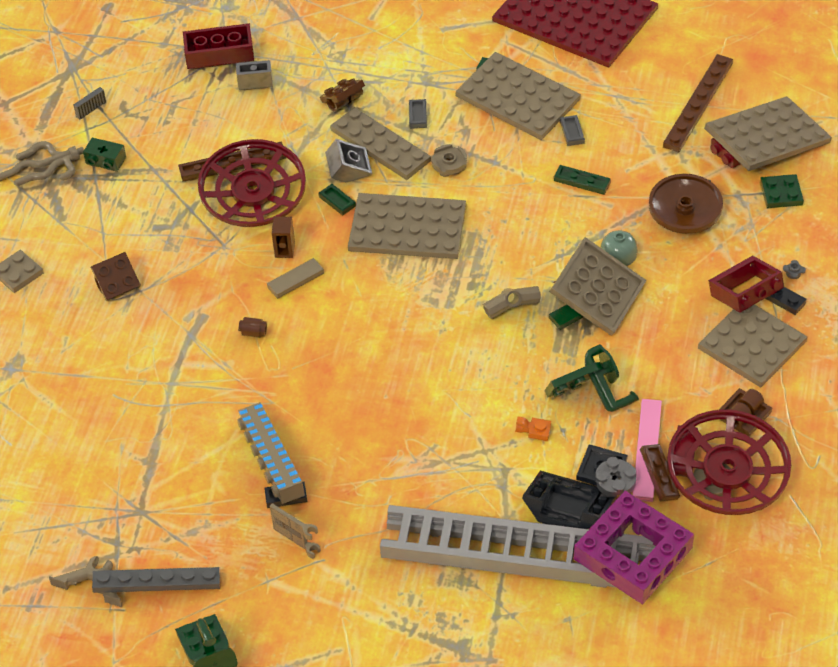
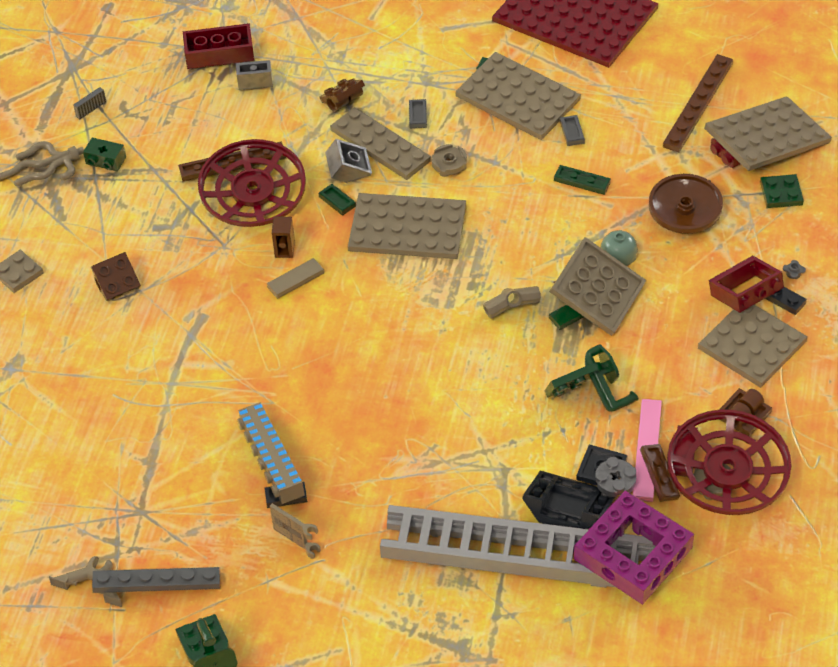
(252, 327): reddish brown brick -> none
(537, 428): orange plate -> none

